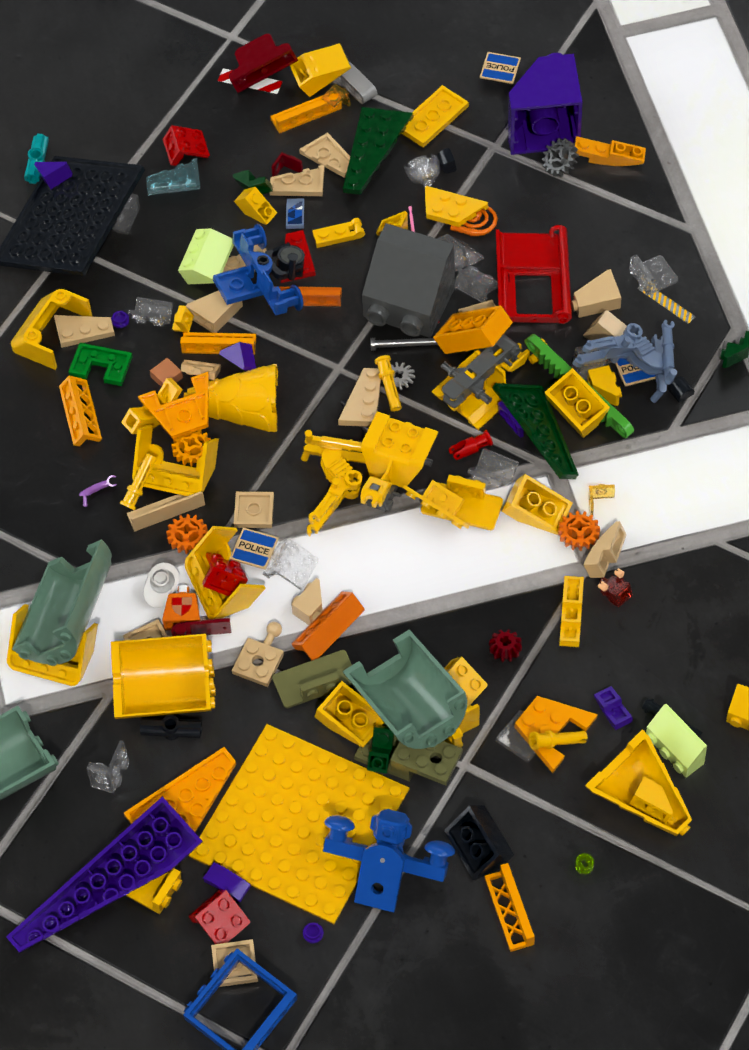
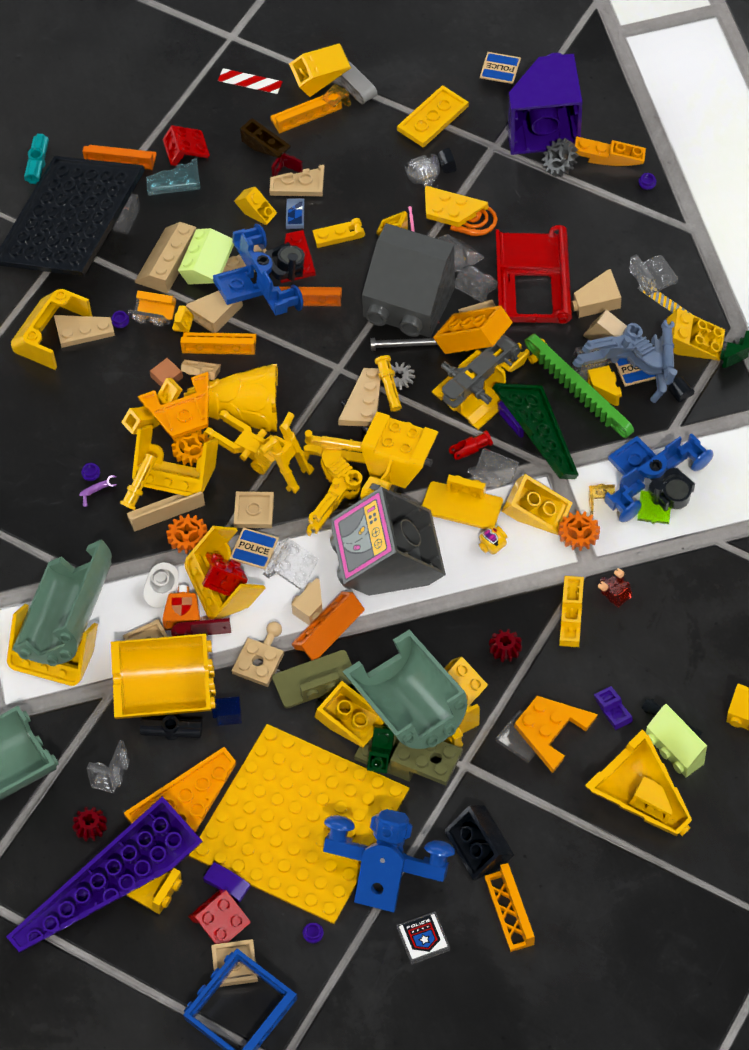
(53, 172): dark purple slope -> none
(75, 410): light orange fence -> none
(90, 472): none -> dark purple plate
(91, 830): none -> dark red gear
(114, 360): green plate -> none
(120, 155): none -> orange panel
(156, 304): none -> light orange panel
(166, 257): none -> tan slope
(227, 711): none -> clear blue brick
(241, 355): dark purple slope -> none
(247, 180): dark green slope -> none
(260, 60): dark red brick -> none
(262, 139): none -> dark brown slope
(265, 451): none -> yellow piece
(327, 153): tan wing -> none
(373, 141): dark green wing -> none
(386, 544): none -> dark grey slope
(423, 937): none -> tile
(442, 499): yellow bracket -> none
(492, 540): none -> yellow head
(550, 739): yellow pin -> none
(577, 402): yellow slope -> none
(580, 867): clear neon green bush -> none
(605, 551): tan slope -> none
(638, 462): none -> blue piece
(647, 181): none -> dark purple plate
(650, 512): none -> clear neon green piece
(695, 336): none -> yellow slope

